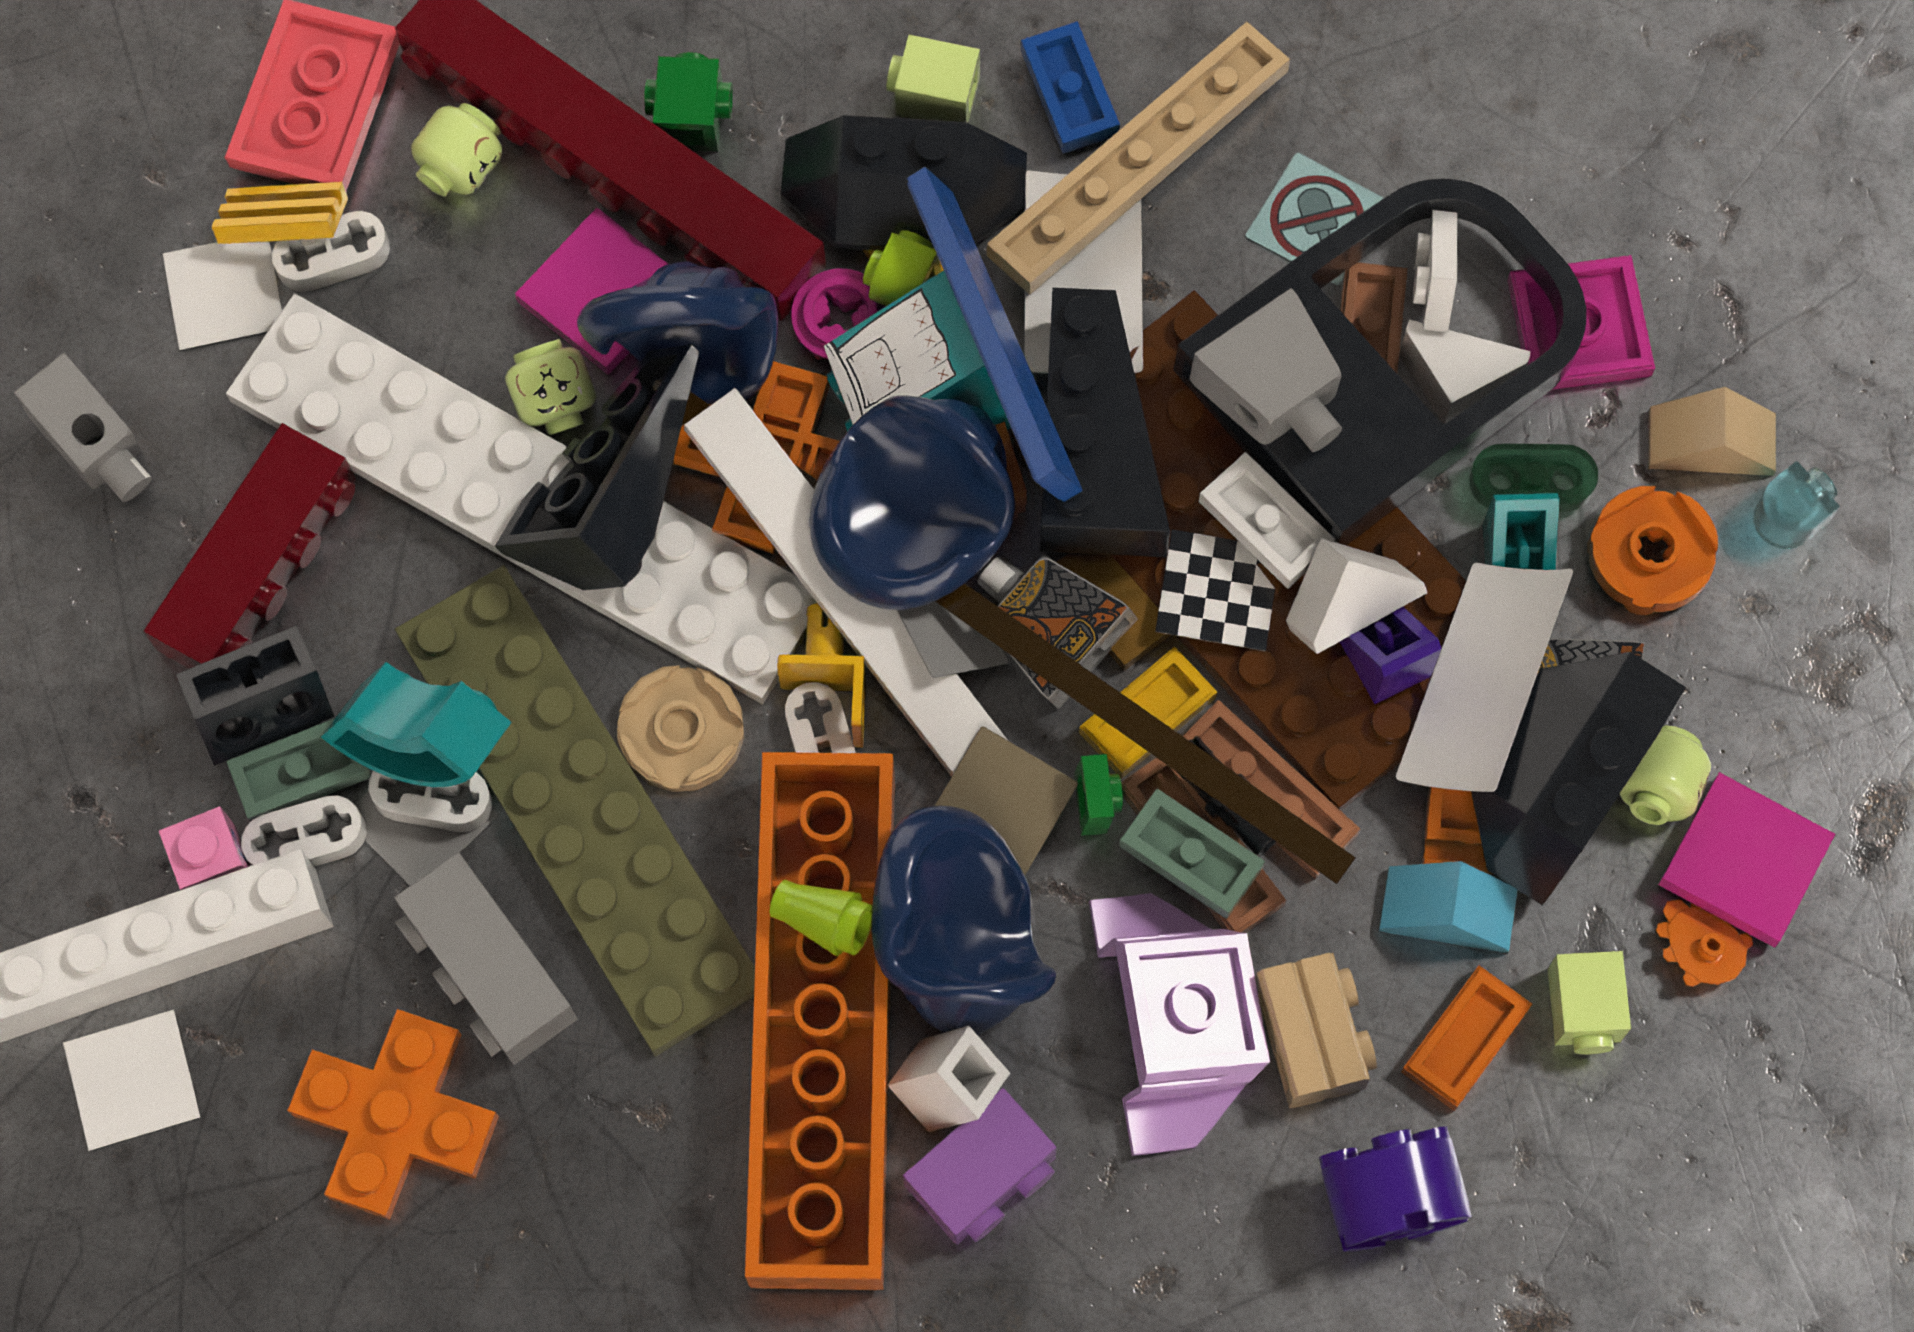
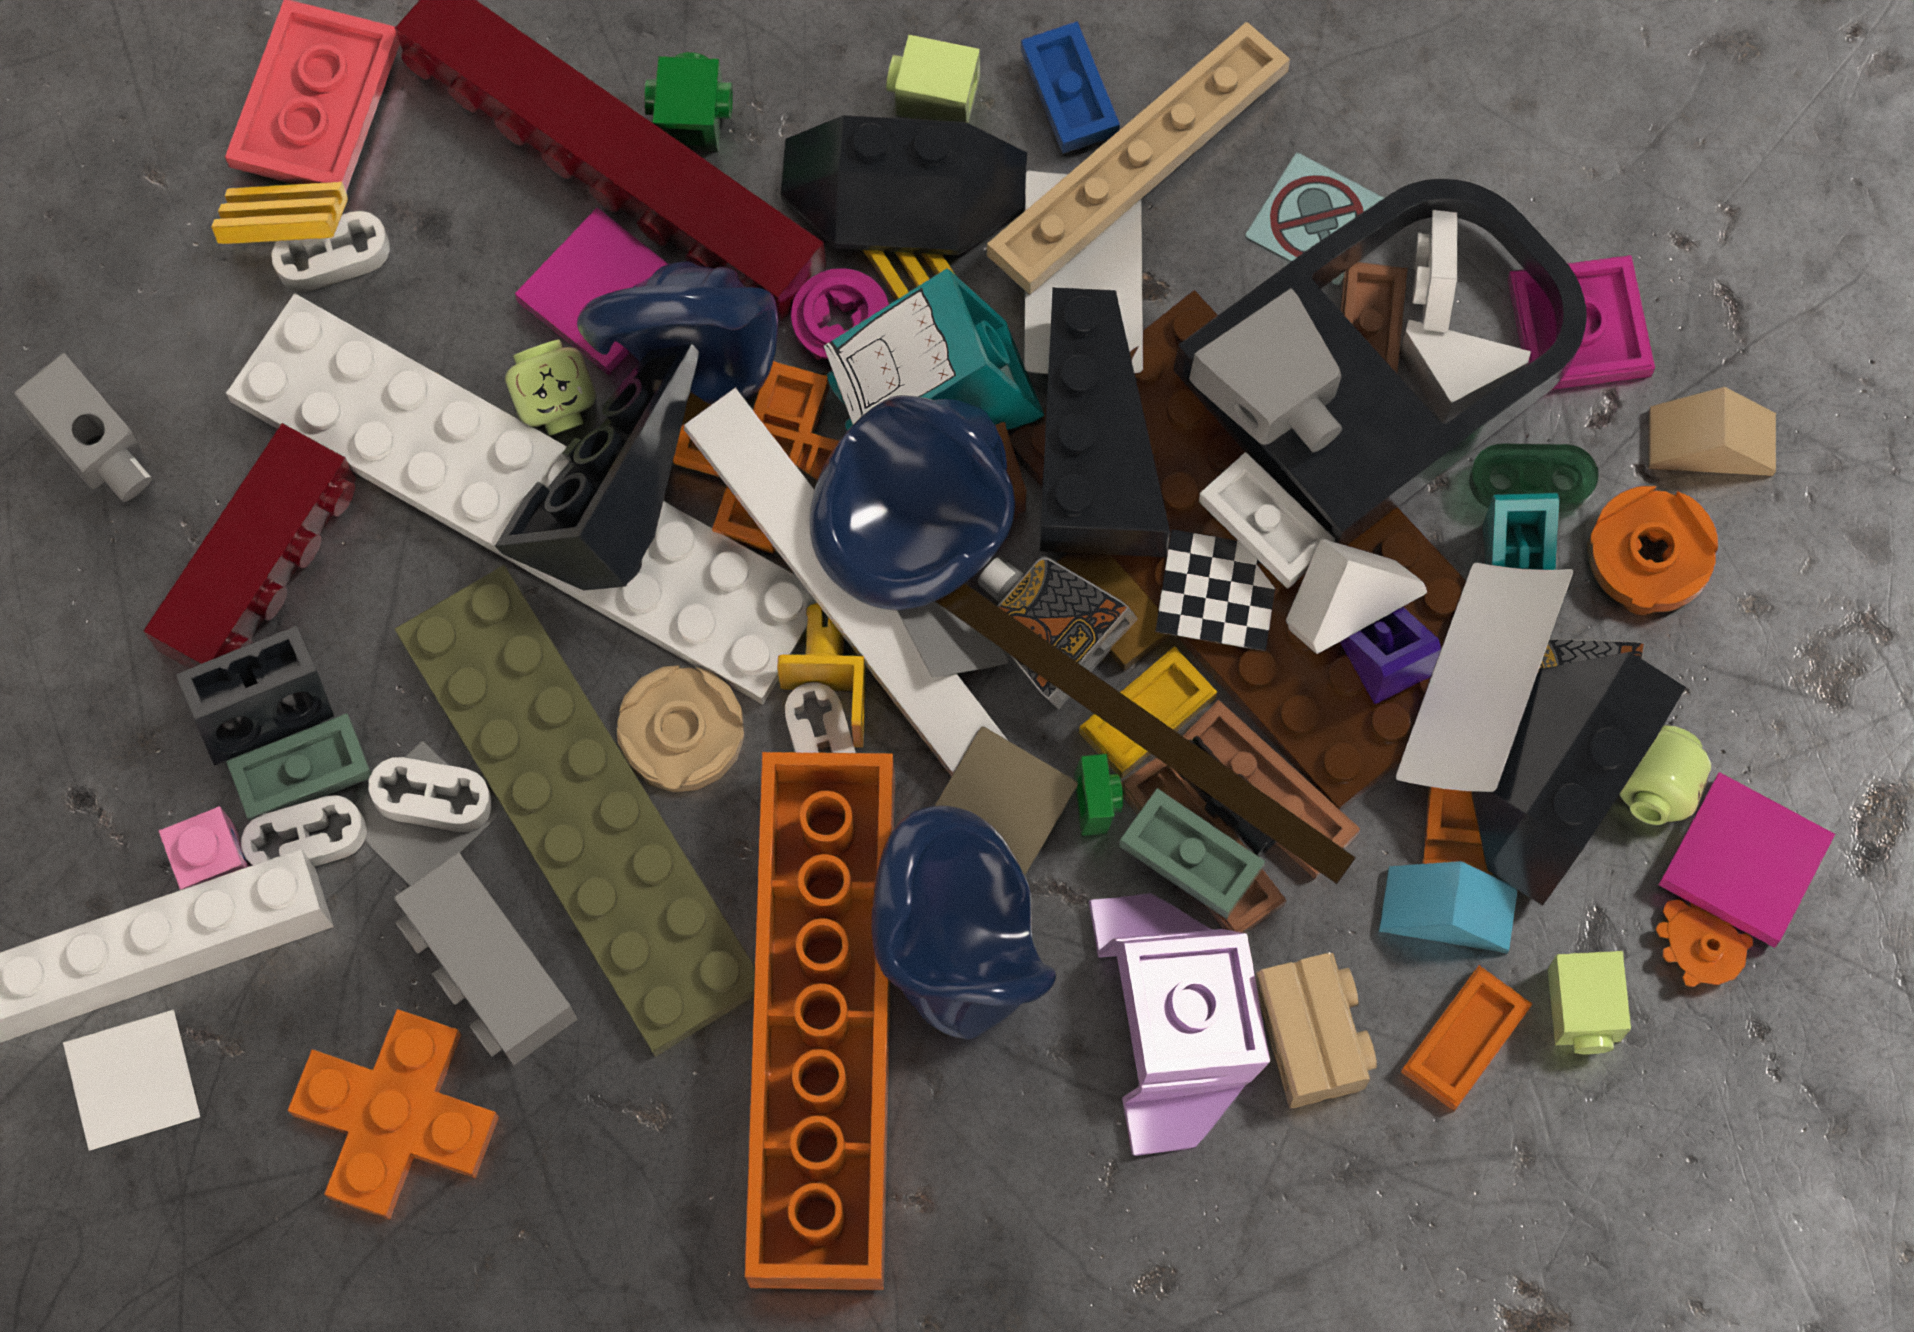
(221, 292): white sticker -> none
(417, 729): teal brick -> none
(456, 150): yellowish green head -> none
(827, 916): lime cone -> none
(900, 267): lime plate -> none
(949, 1079): white brick -> none
(981, 1169): medium lavender brick -> none
(993, 336): blue tile -> none
(1395, 1189): dark purple brick -> none
(1795, 507): clear light blue plate -> none

